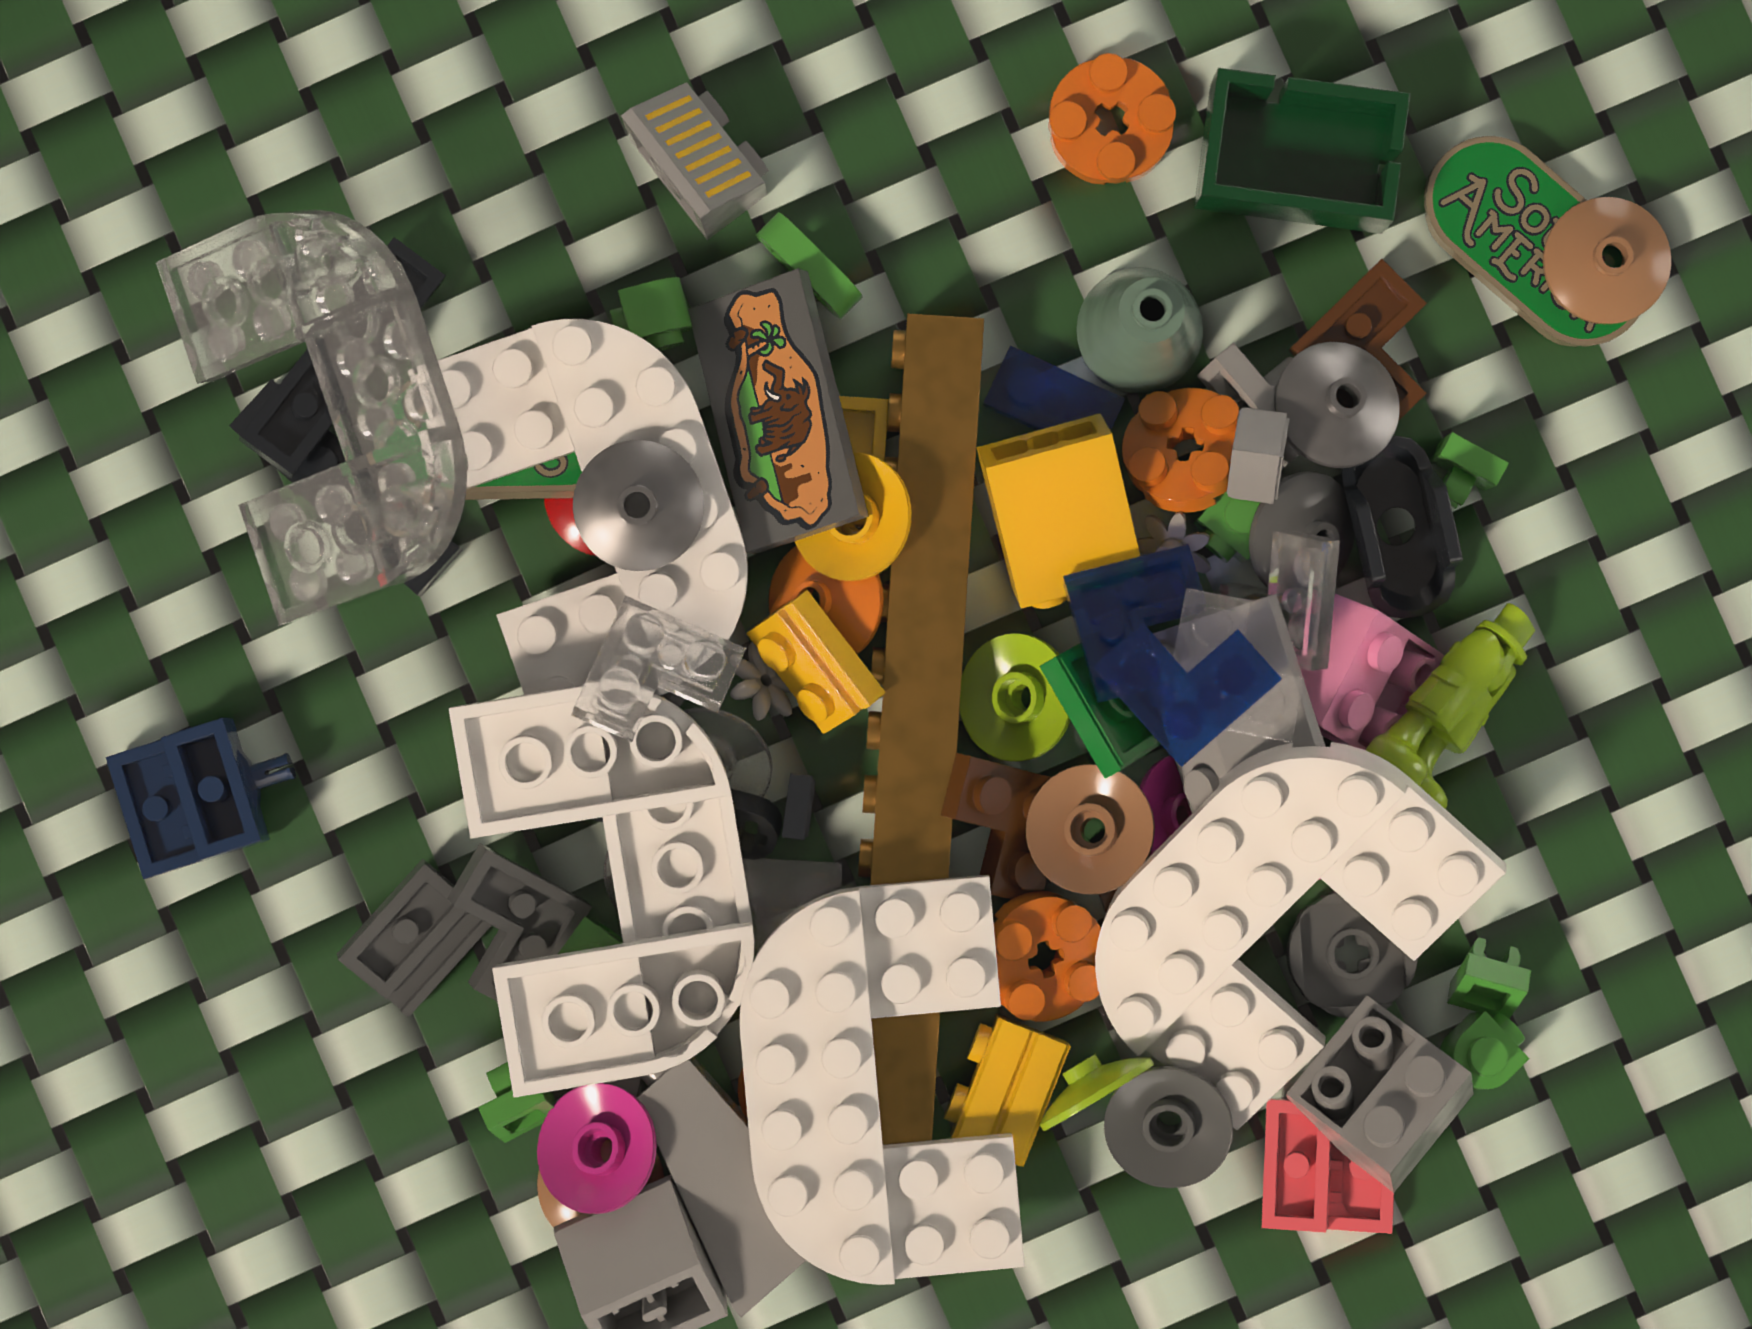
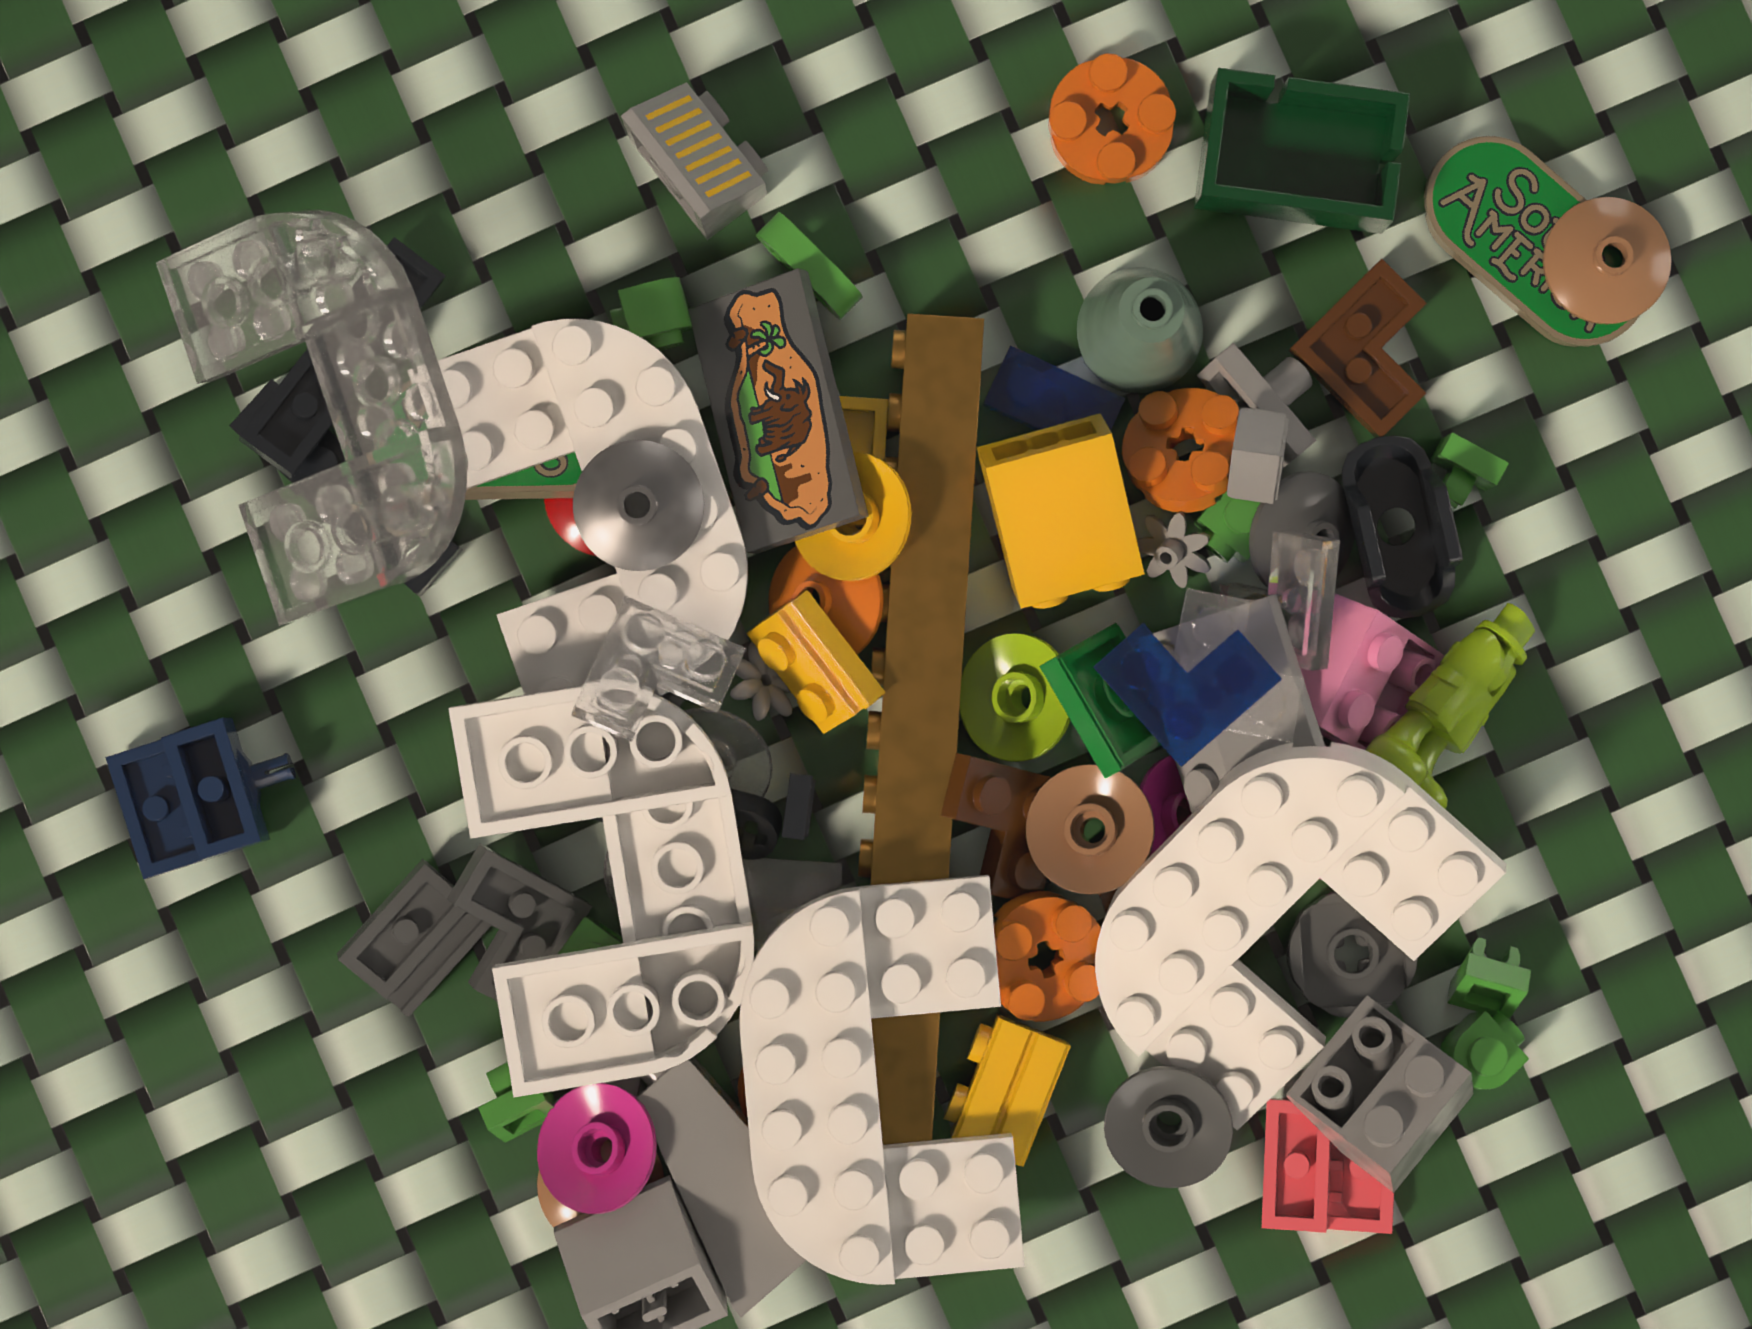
(1089, 1083): lime dish -> none
(1123, 595): clear blue plate -> none
(1318, 423): flat silver dish -> none

